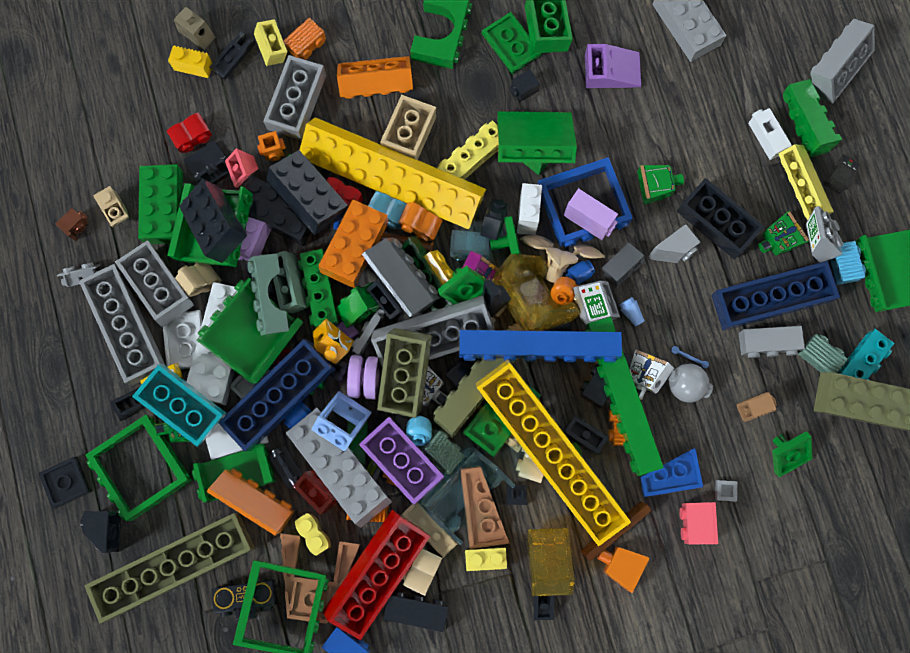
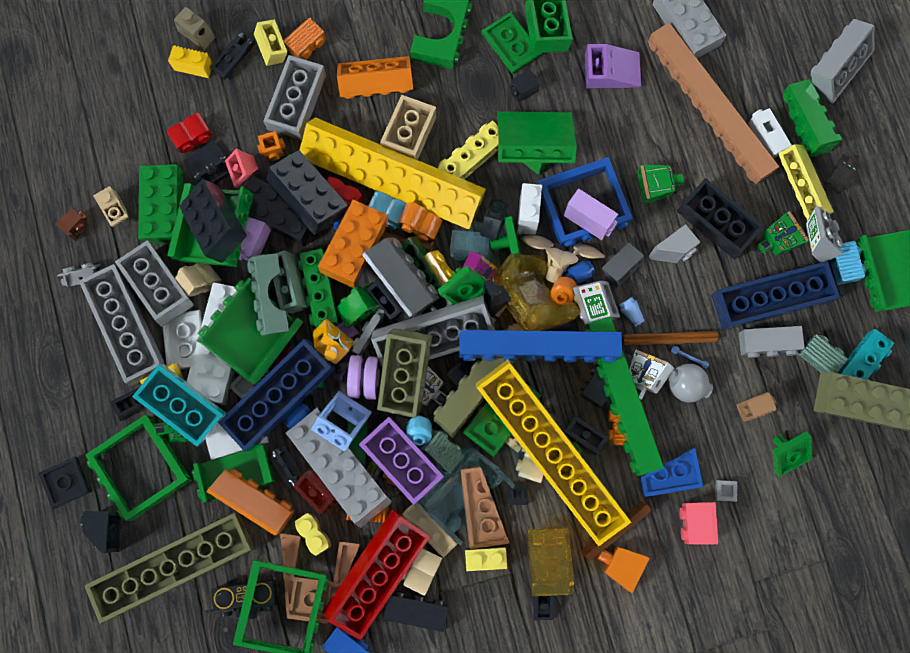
(670, 338): none -> dark orange axle
(712, 104): none -> nougat brick

